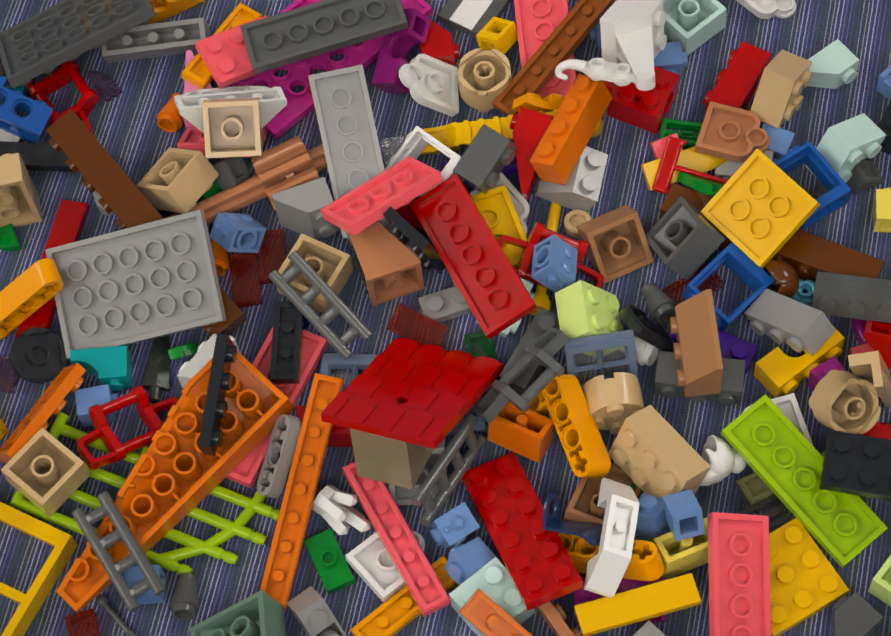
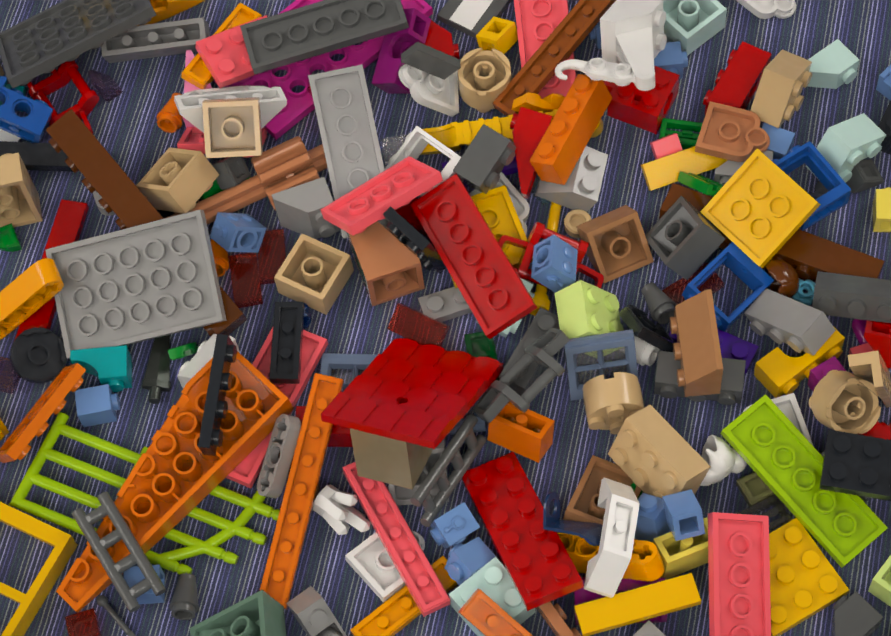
(45, 472): tan brick -> none
(103, 432): red bar -> none
(302, 303): dark grey bar -> none
(329, 561): green plate -> none
(430, 60): none -> dark grey tile
(574, 425): light orange beam -> none
(668, 165): red piece -> none

